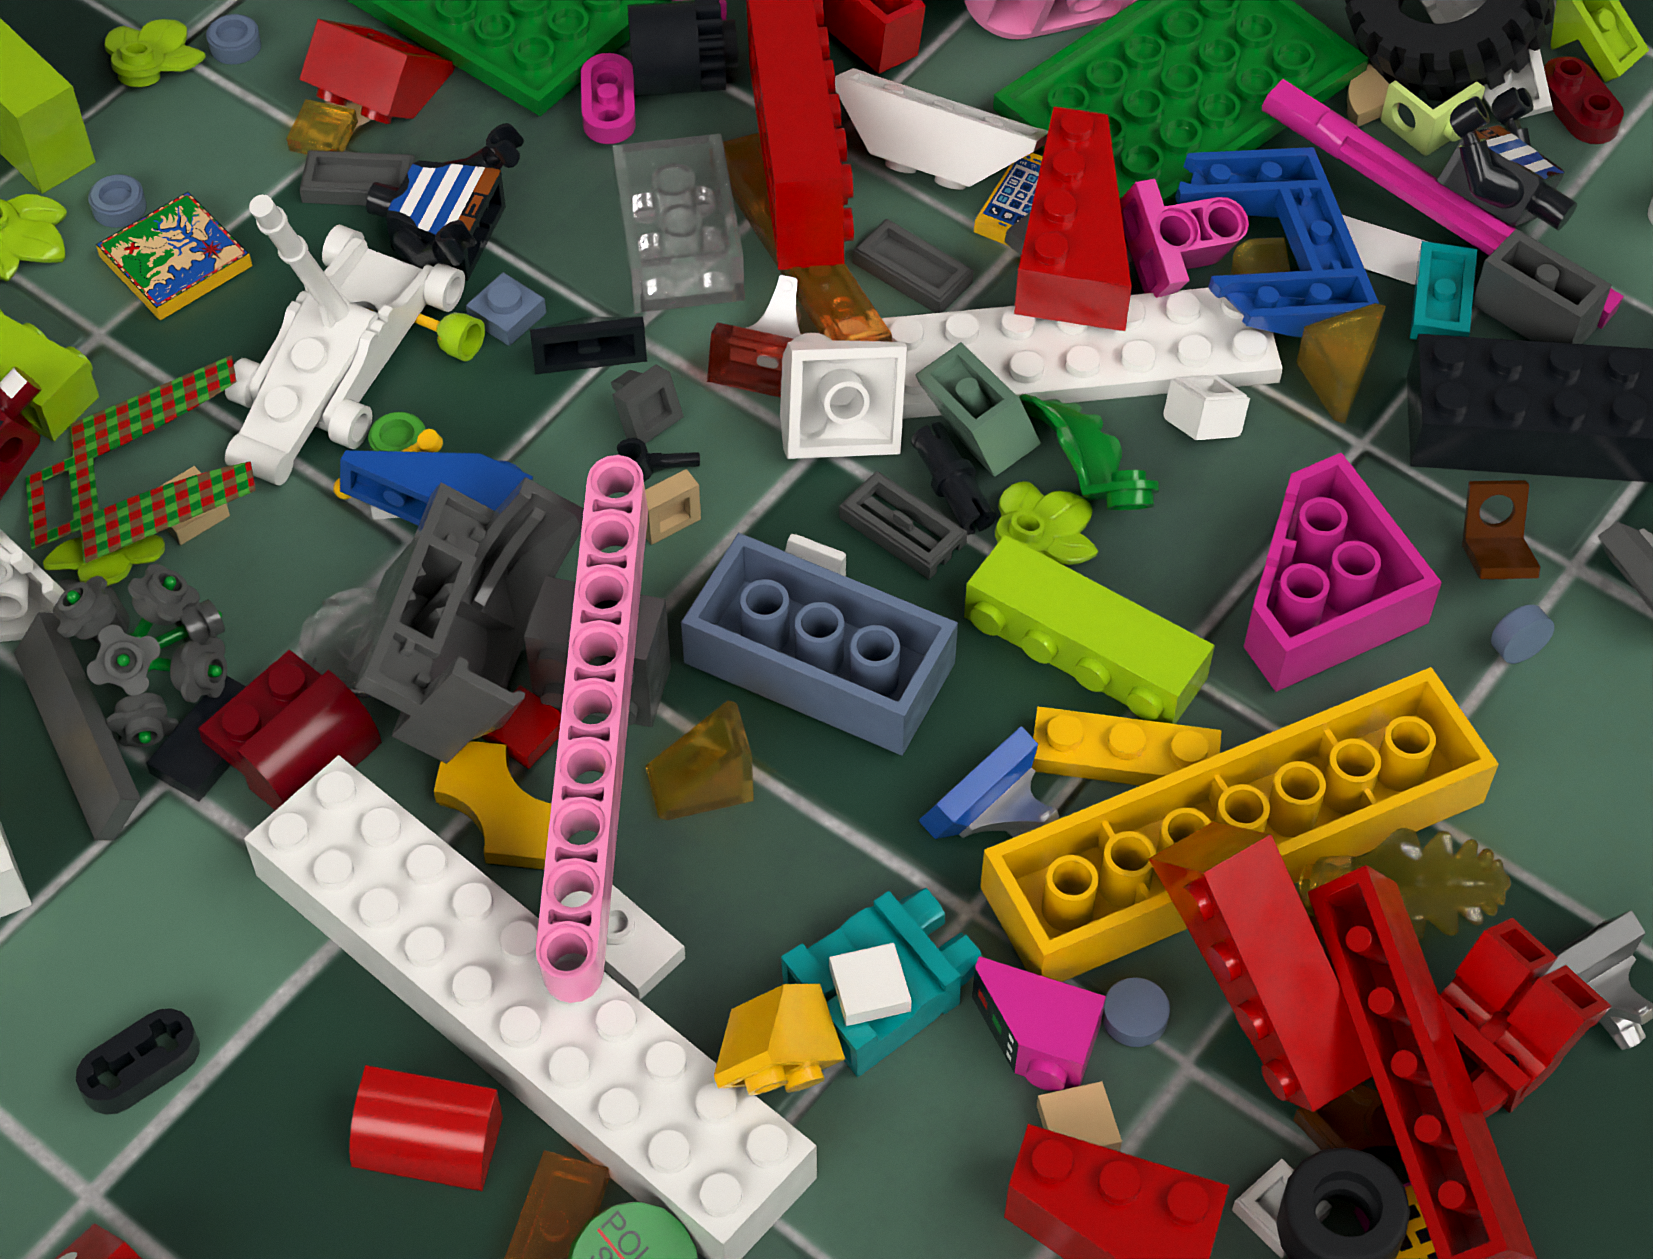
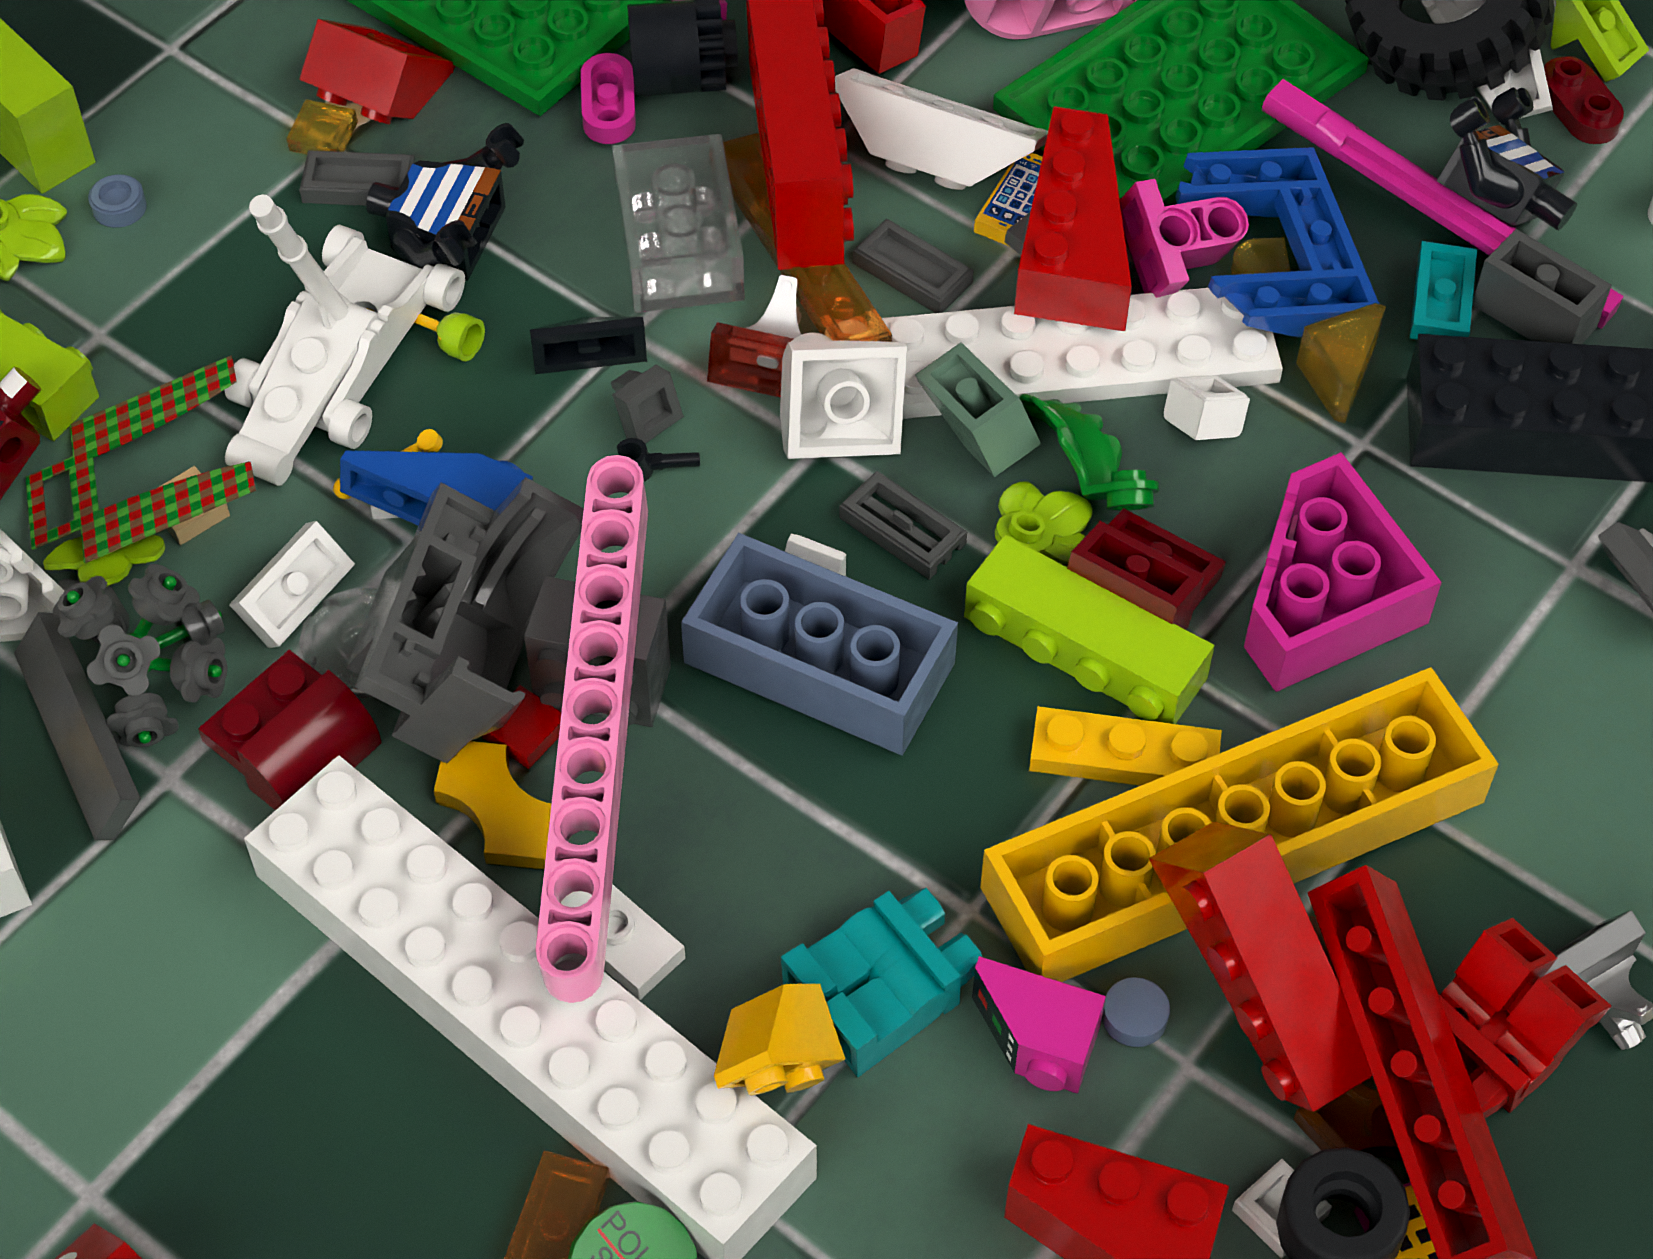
(137, 1061): black beam -> none
(144, 53): lime plate -> none
(174, 255): tile -> none
(183, 757): black tile -> none
(233, 39): sand blue tile -> none
(292, 584): none -> white plate
(395, 432): bright green tile -> none
(424, 1128): red brick -> none
(507, 308): sand blue plate -> none
(672, 506): tan tile -> none
(704, 767): clear yellow slope -> none
(870, 984): white tile -> none
(953, 478): black pin -> none
(993, 795): piece -> none
(1081, 1114): tan tile -> none
(1147, 566): none -> dark red brick
(1366, 97): tan tile -> none
(1385, 250): white sticker -> none
(1430, 879): clear yellow plant -> none
(1431, 125): yellowish green bracket -> none
(1499, 548): reddish brown bracket -> none
(1522, 633): sand blue tile -> none

